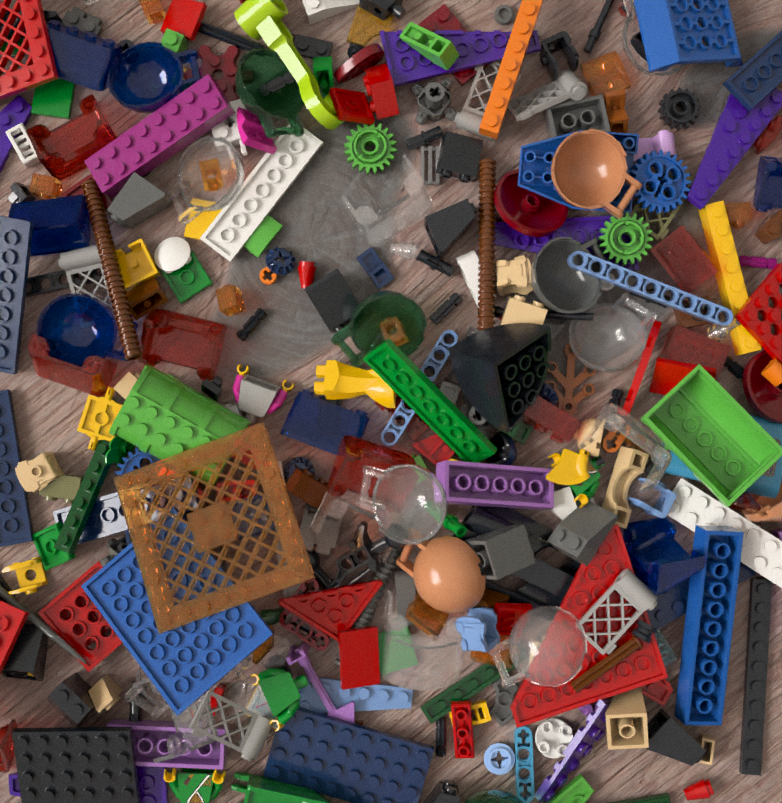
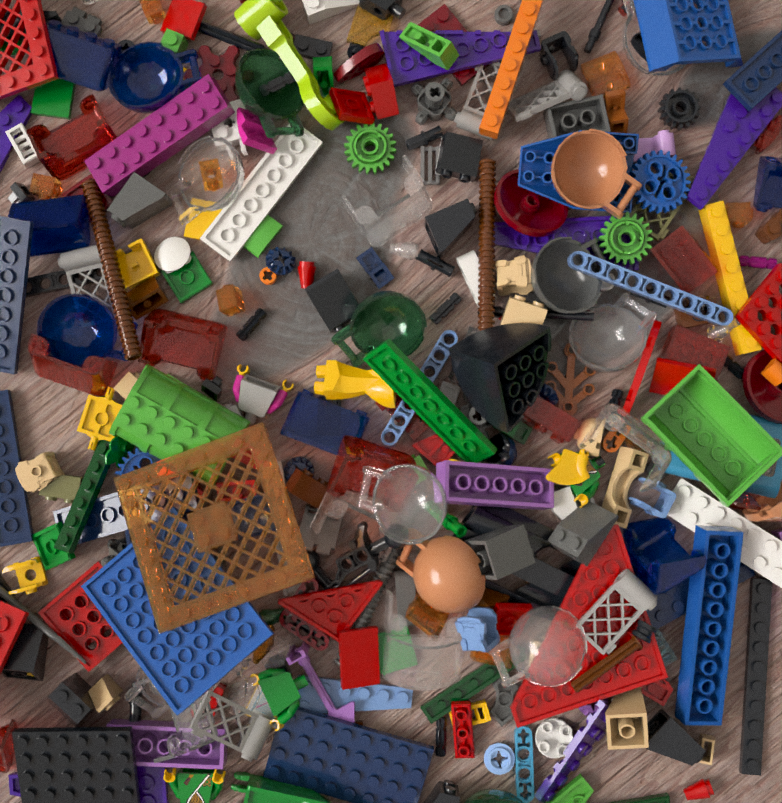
(400, 336): clear orange brick -> none

